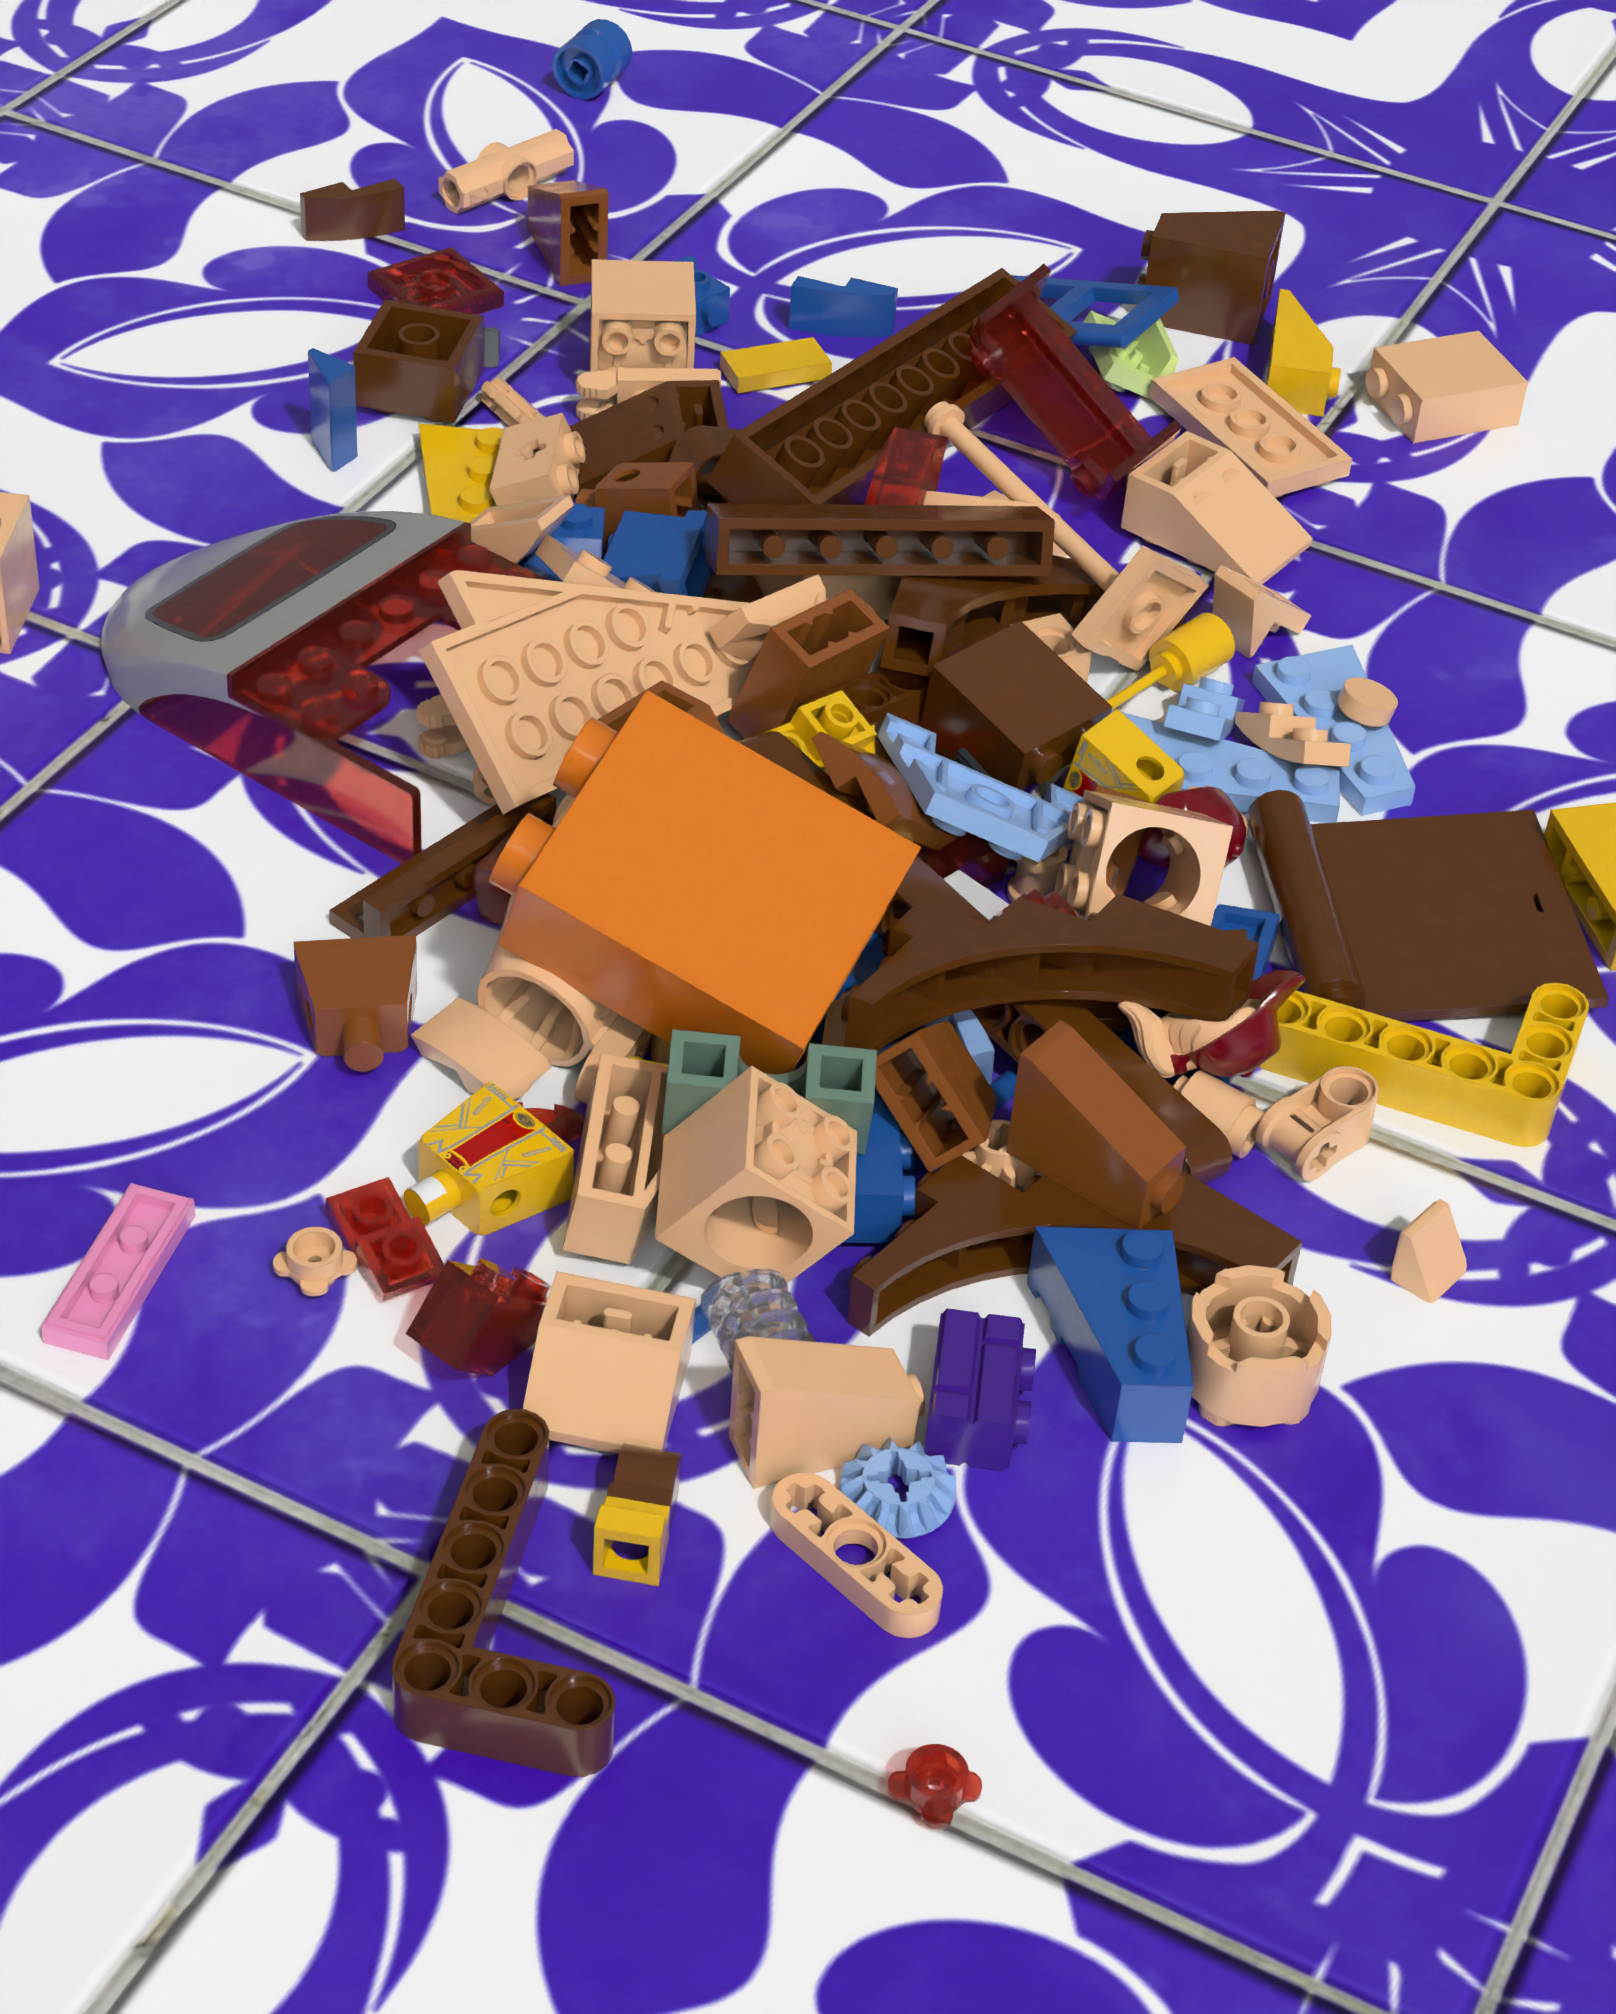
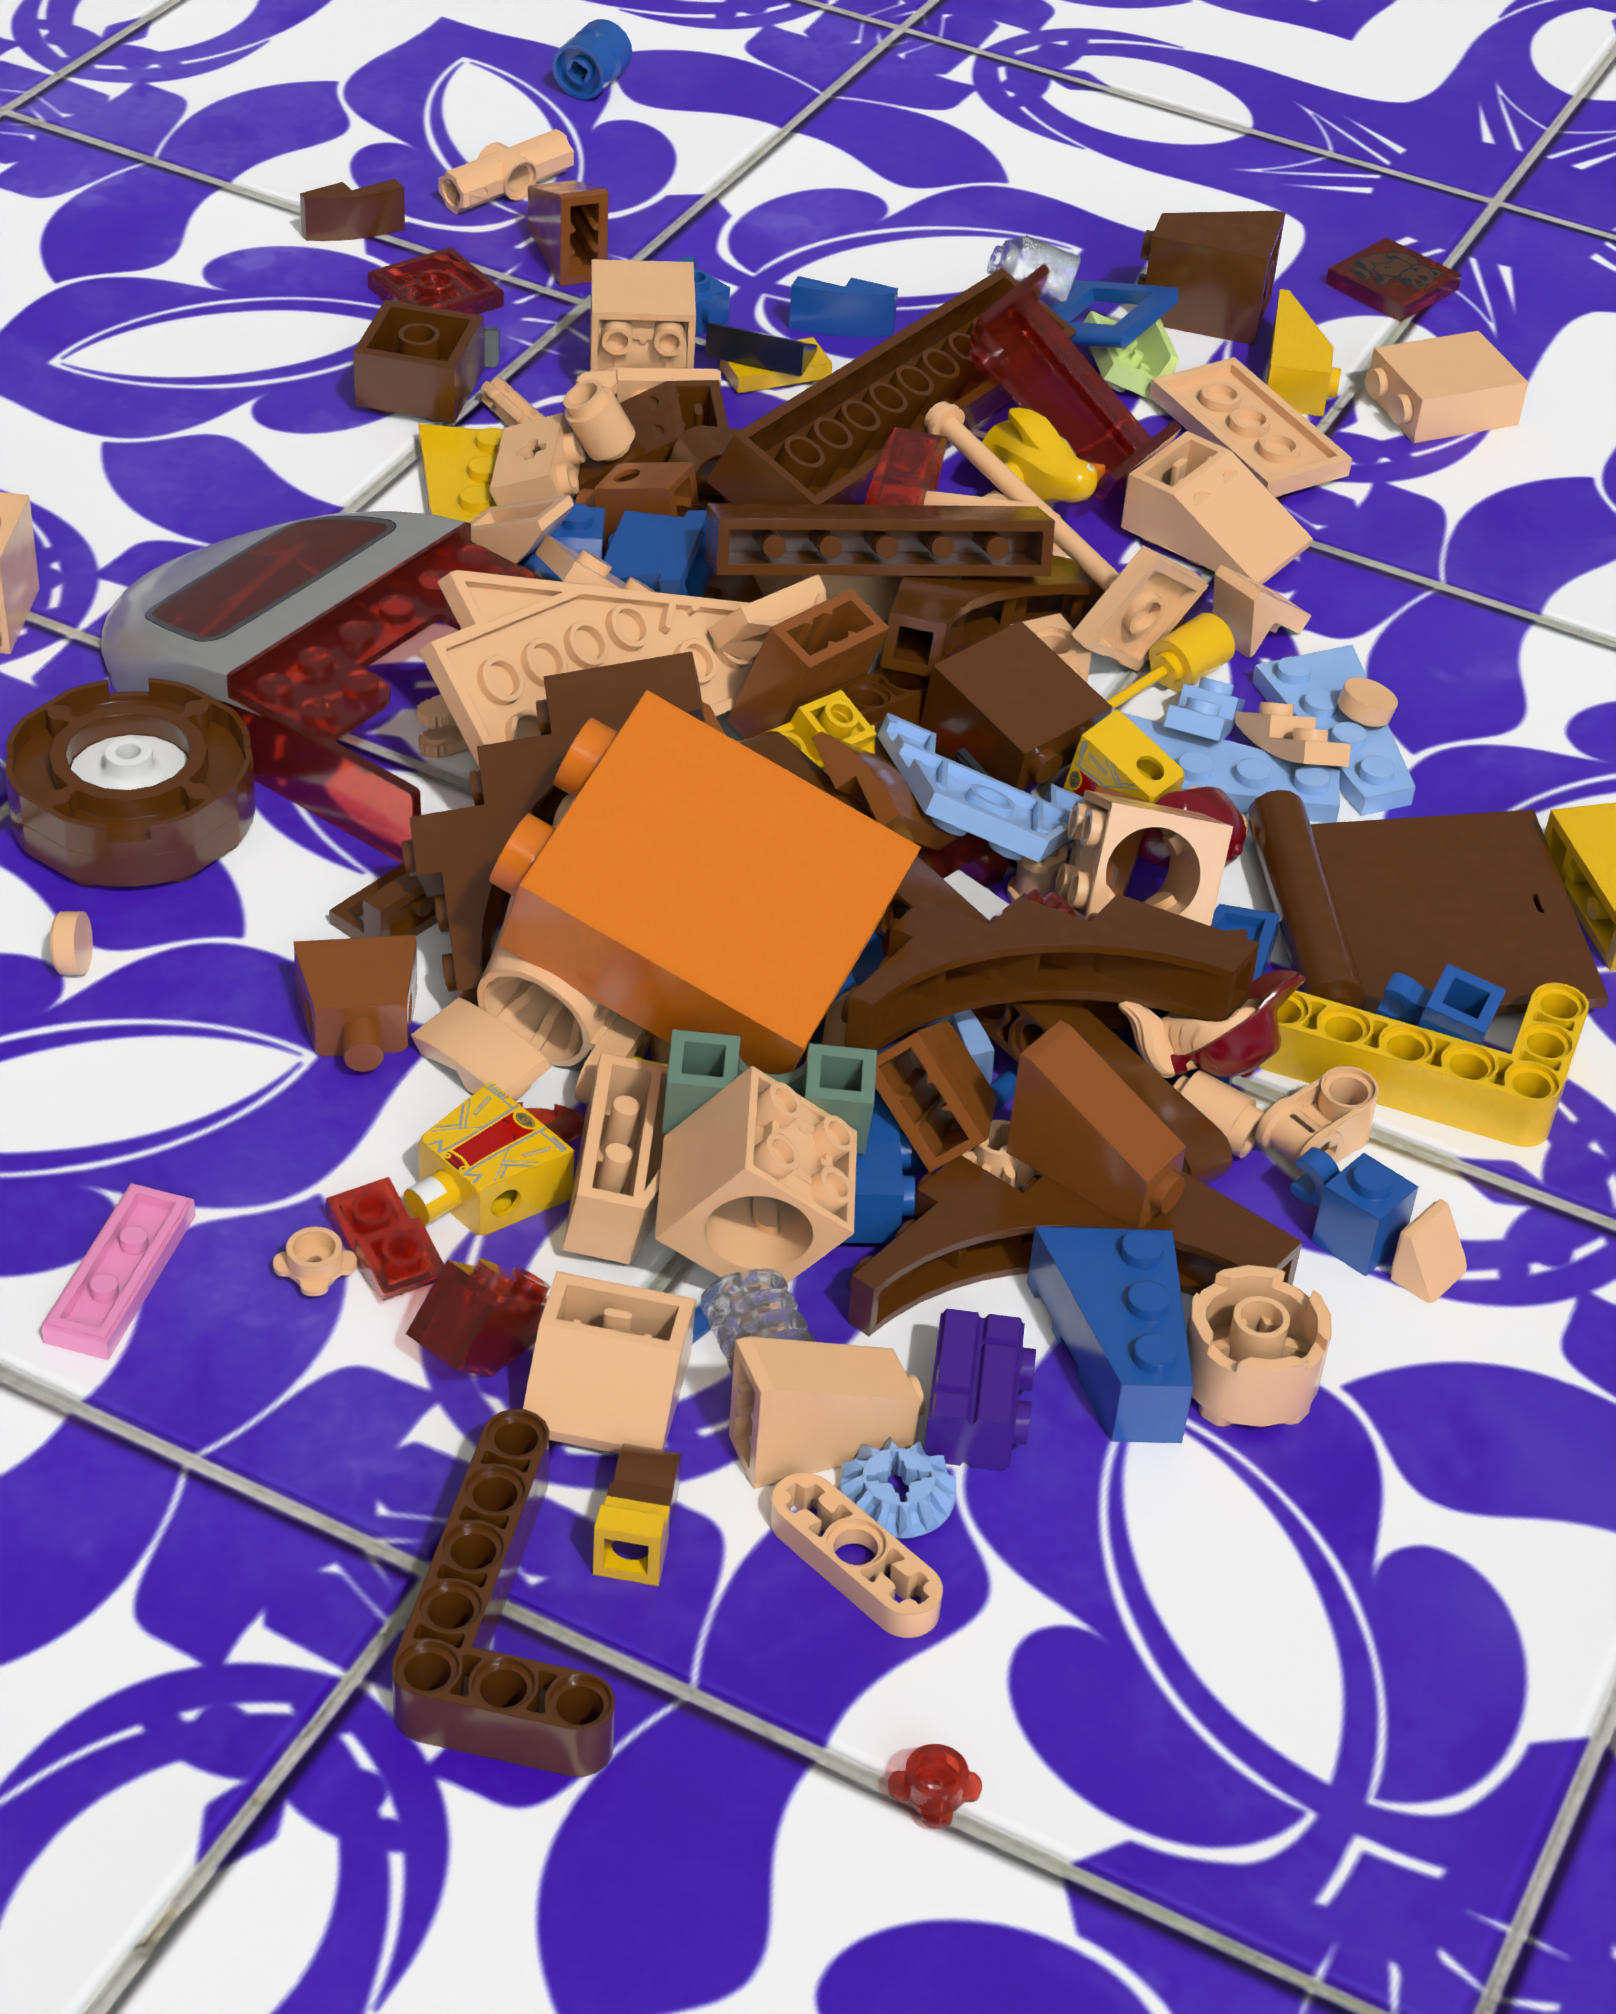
(71, 942): none -> light nougat tile
(130, 783): none -> reddish brown piece
(332, 408): blue slope -> none
(459, 847): none -> reddish brown arch
(598, 420): none -> light nougat brick
(758, 349): none -> black slope
(1025, 254): none -> clear brick
(1042, 458): none -> yellow animal
(1358, 1207): none -> blue brick
(1393, 279): none -> clear red tile
(1457, 1007): none -> blue brick

